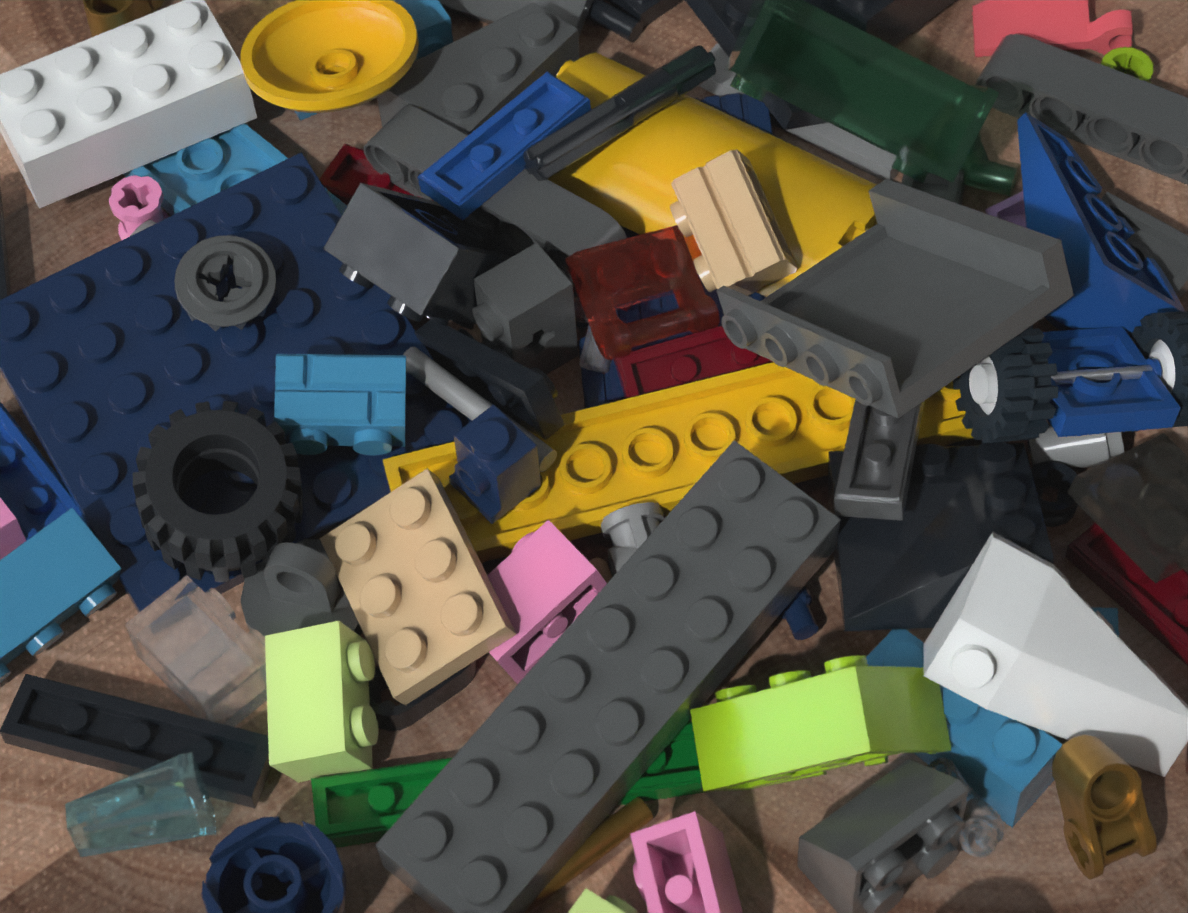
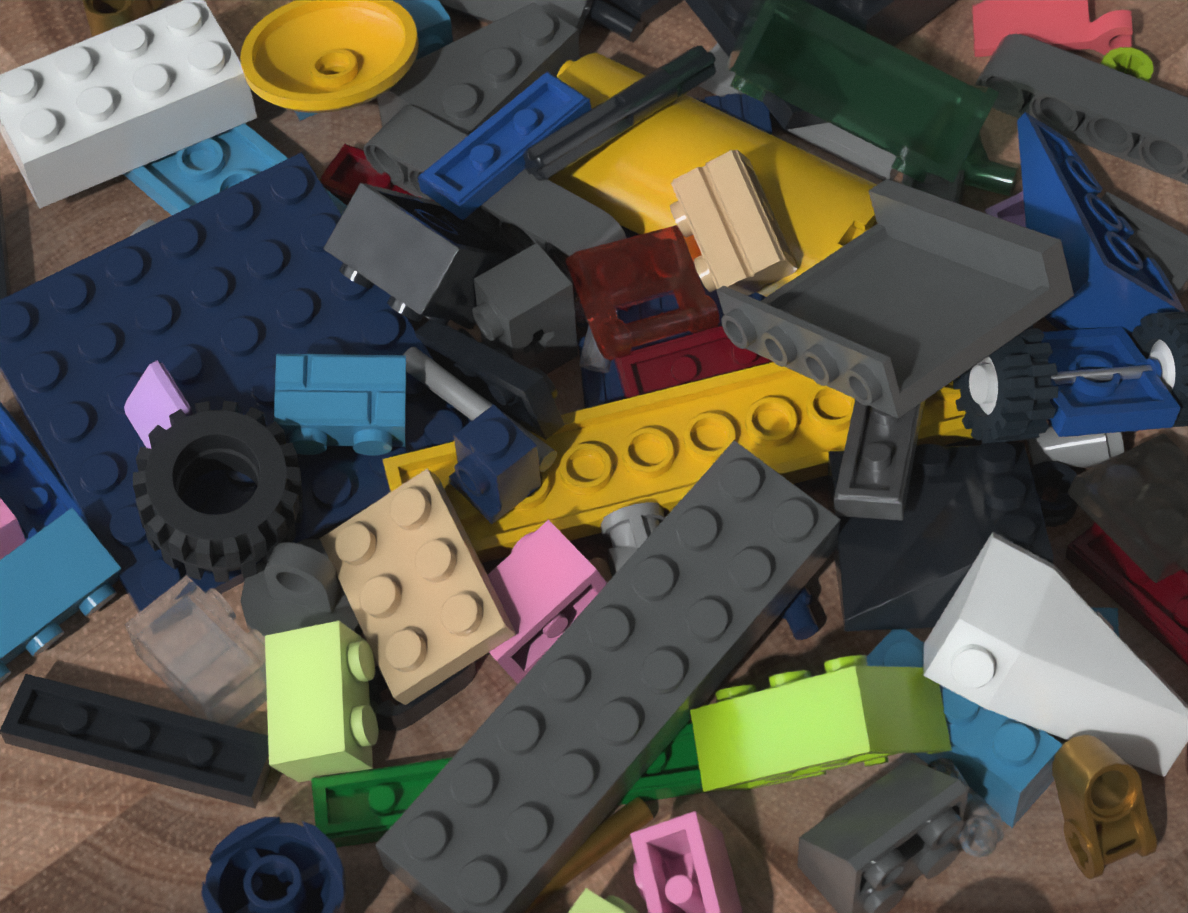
(135, 202): bright pink bush -> none
(143, 809): clear light blue wing -> none
(153, 401): none -> lavender slope
(208, 263): dark grey gear -> none

